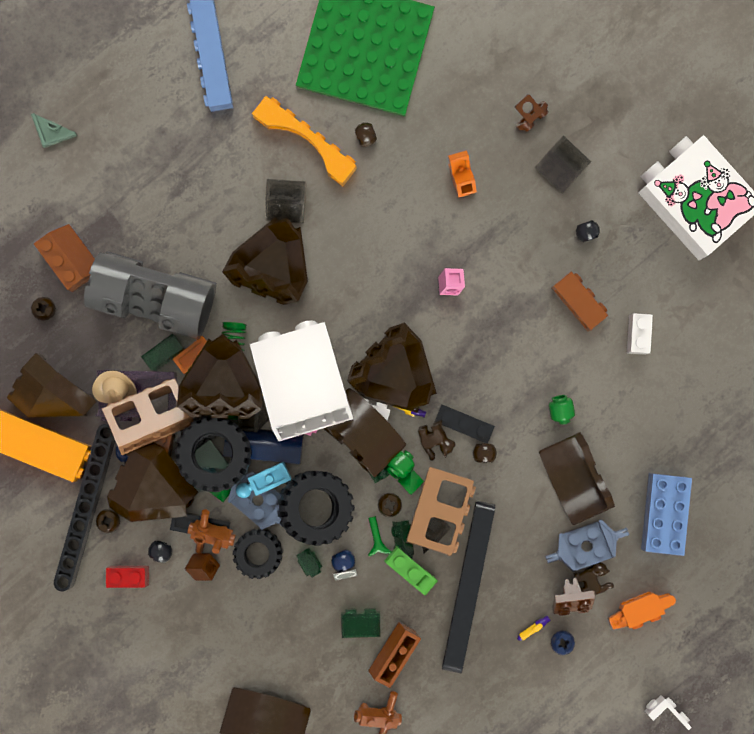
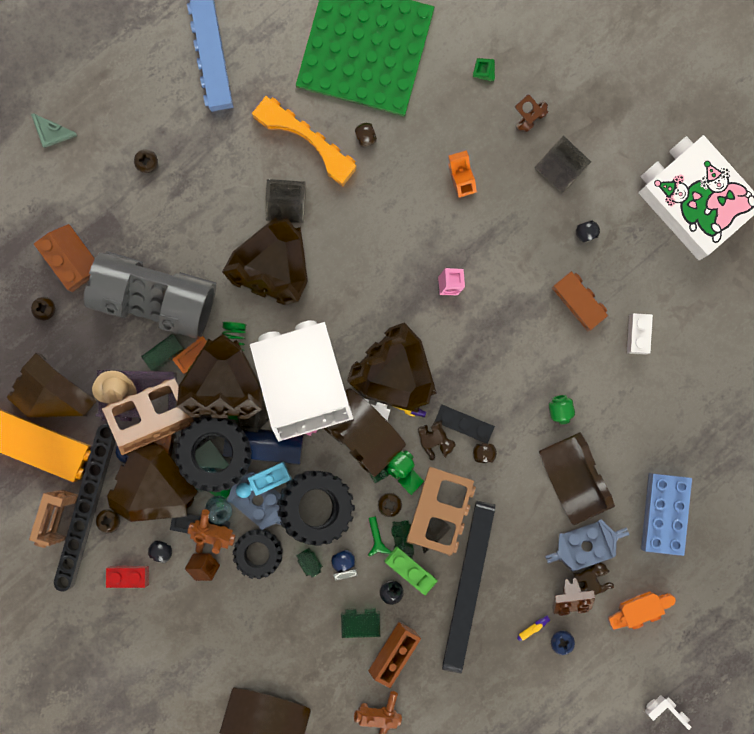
(49, 500): none -> medium nougat window
(140, 156): none -> dark brown piece
(219, 509): none -> clear light blue head
(391, 592): none -> black piece
(484, 69): none -> green slope

